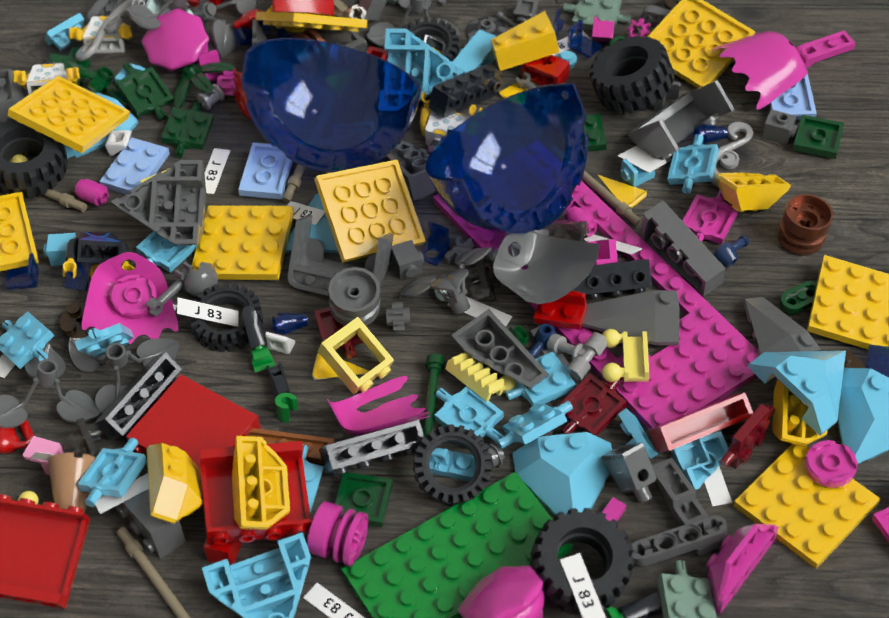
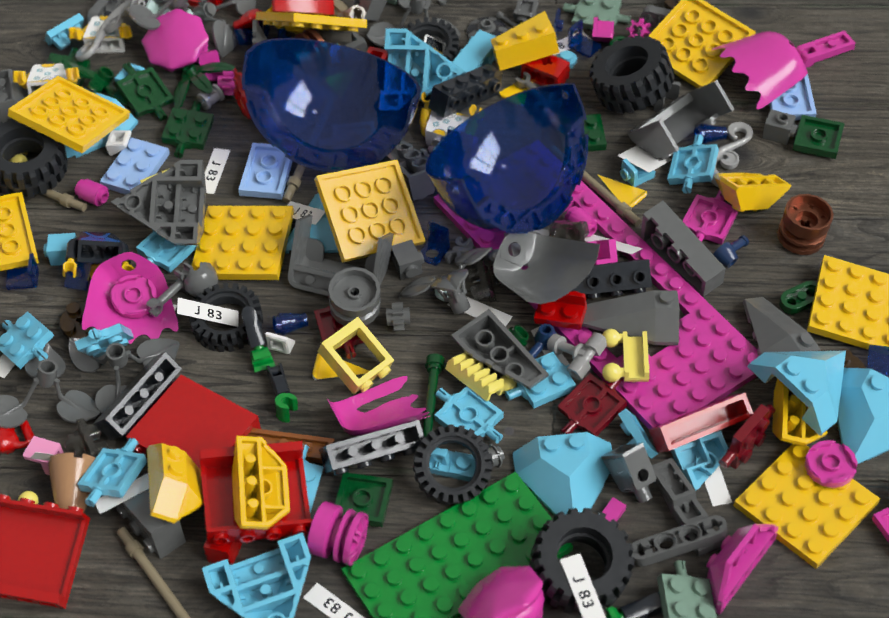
(533, 423): medium azure plate -> none

